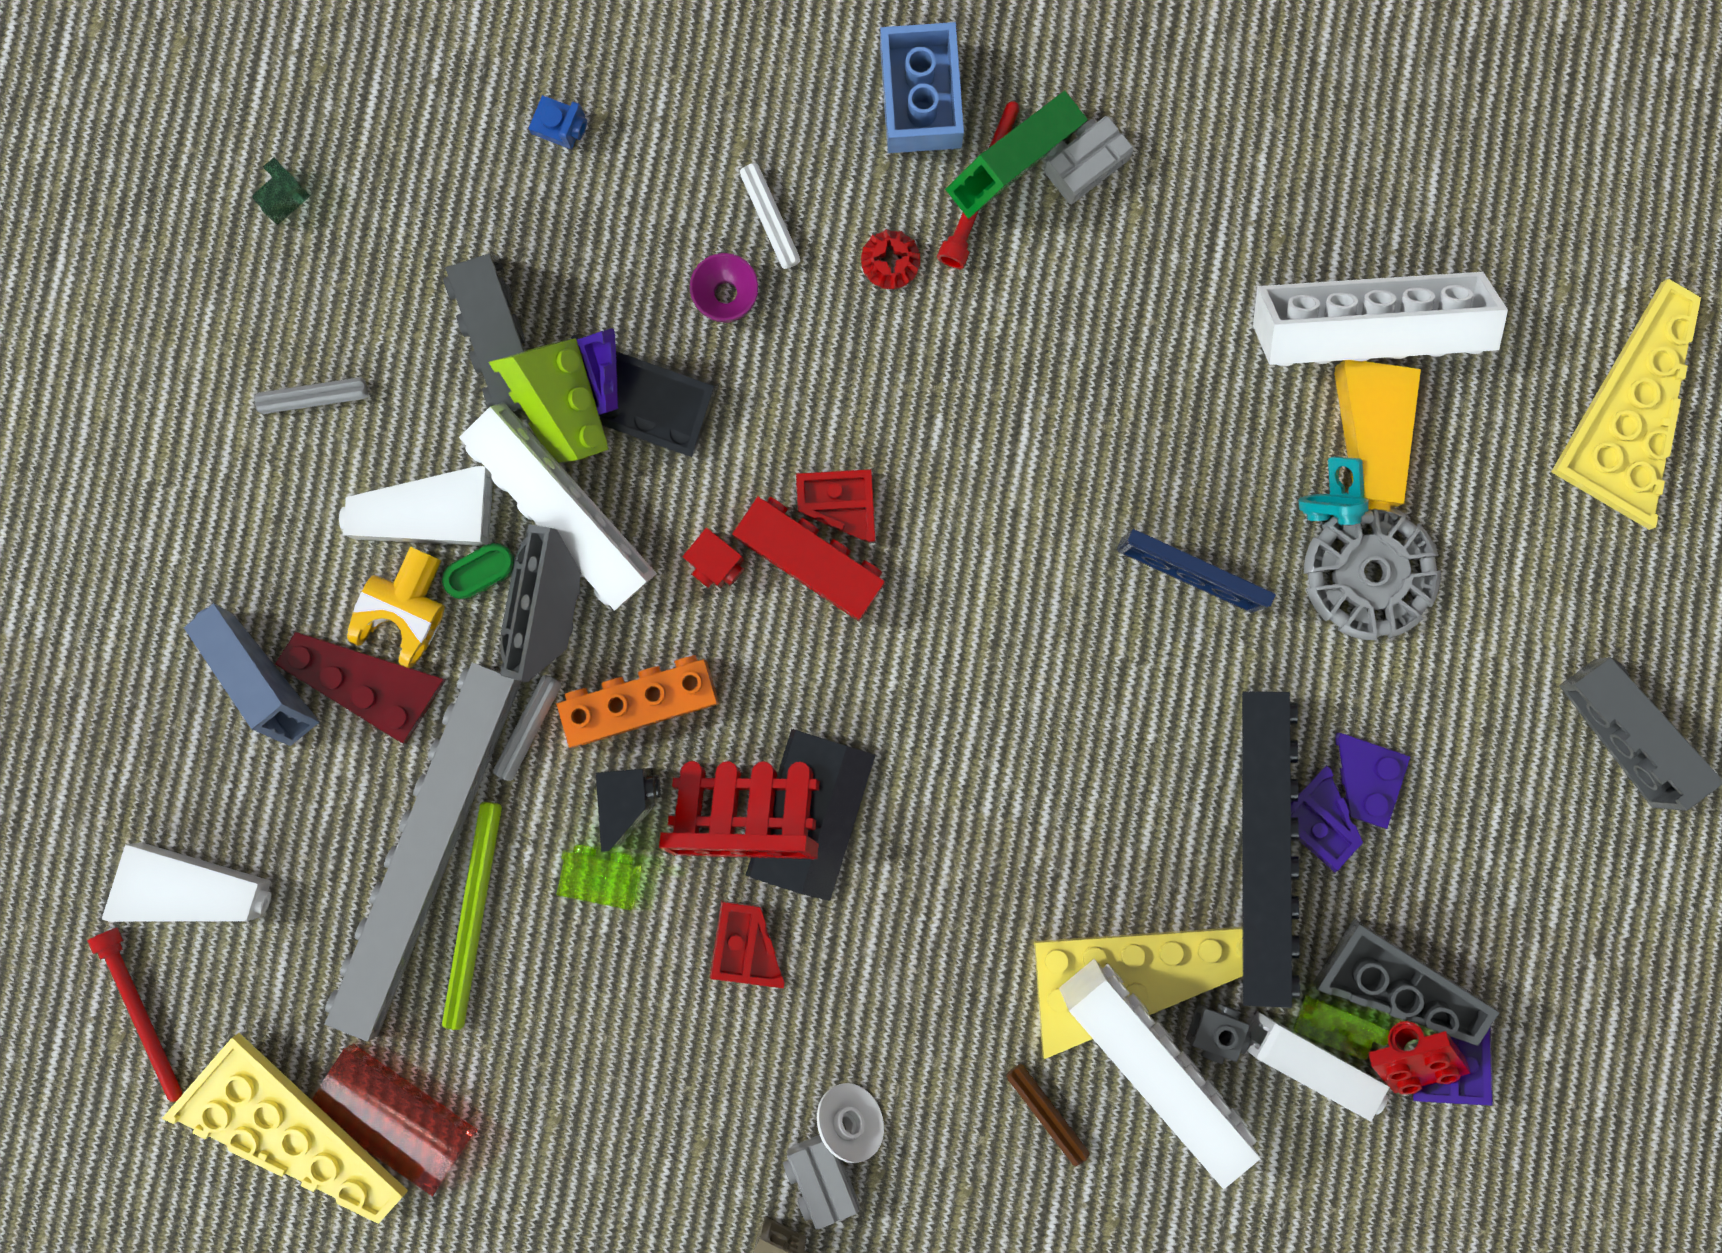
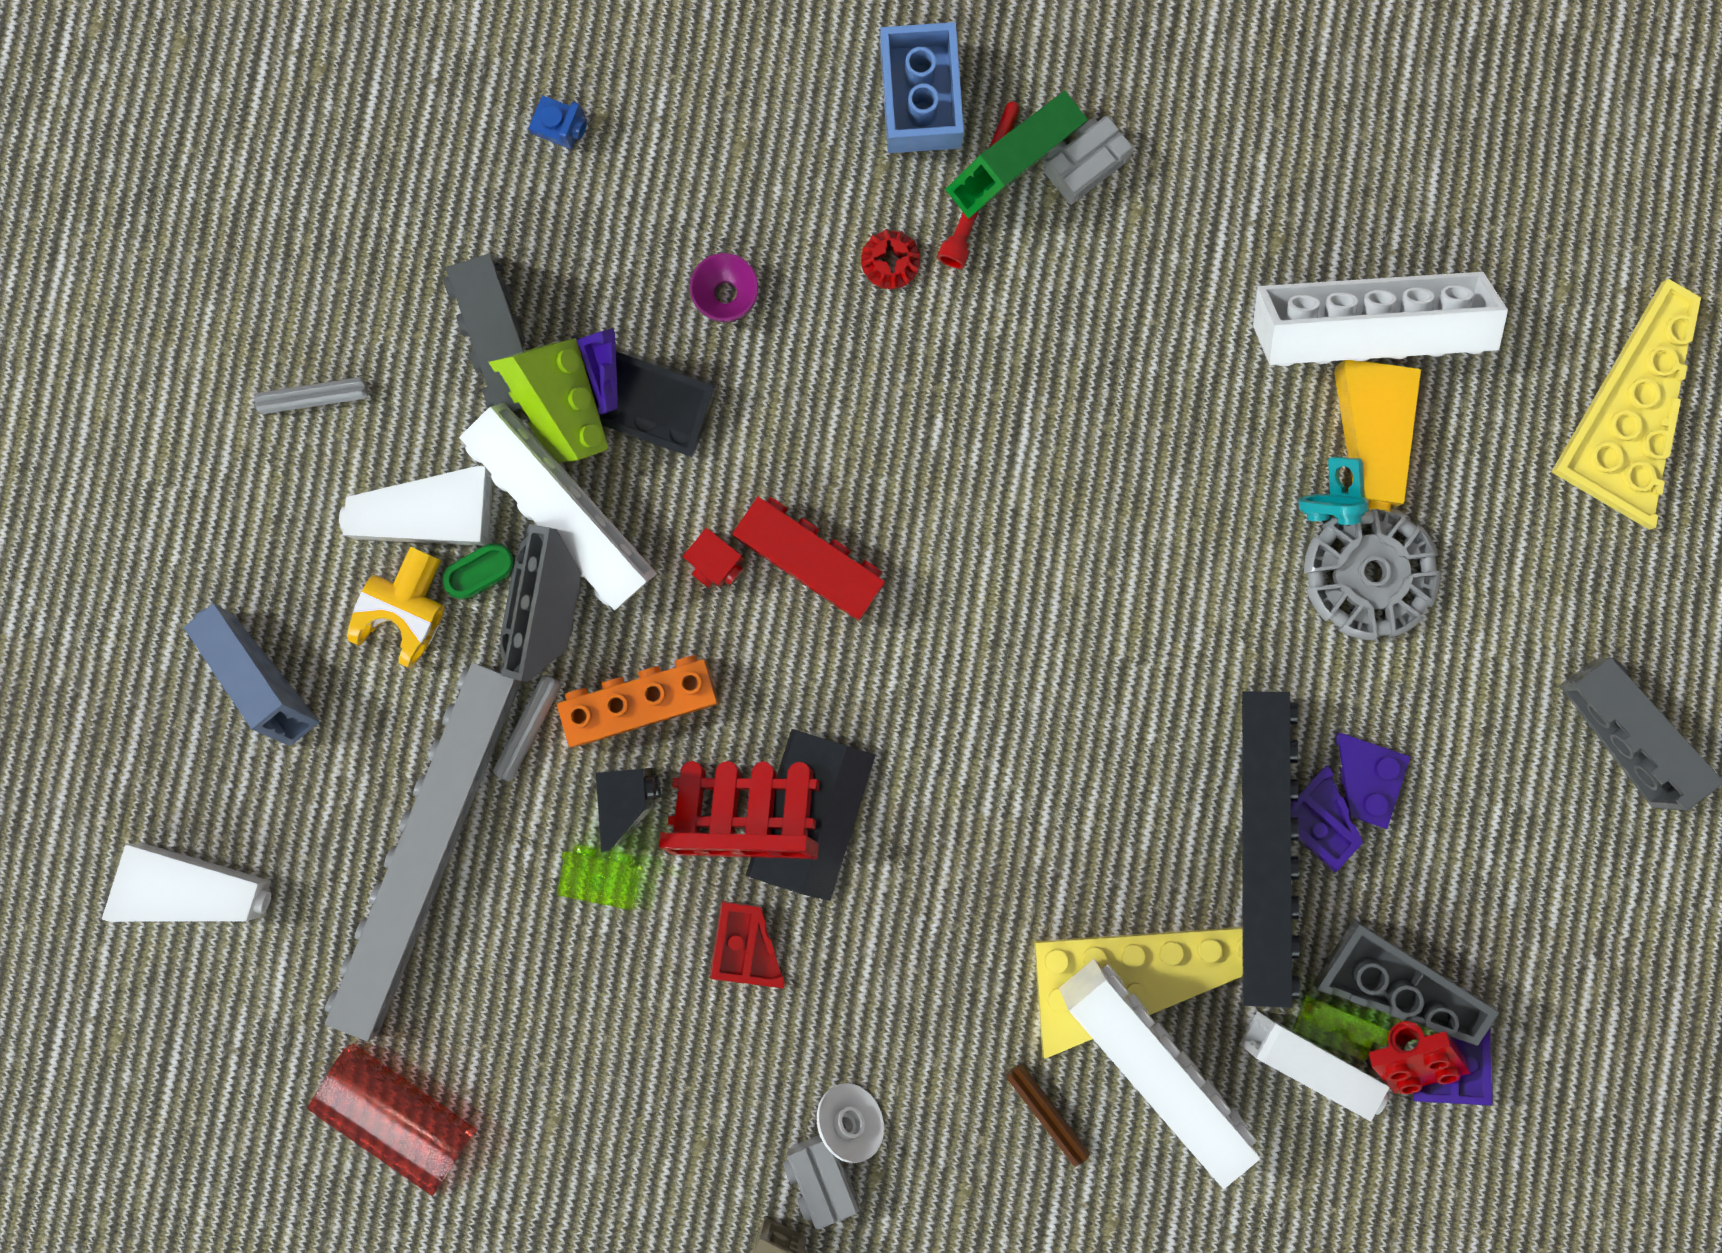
(108, 947): red piece -> none
(278, 1127): light yellow wing -> none
(280, 194): clear green panel -> none
(368, 686): dark red wing -> none
(471, 916): lime axle -> none
(770, 216): white axle -> none
(839, 501): red wing -> none
(1195, 572): dark blue tile -> none
(1208, 1025): dark grey brick -> none

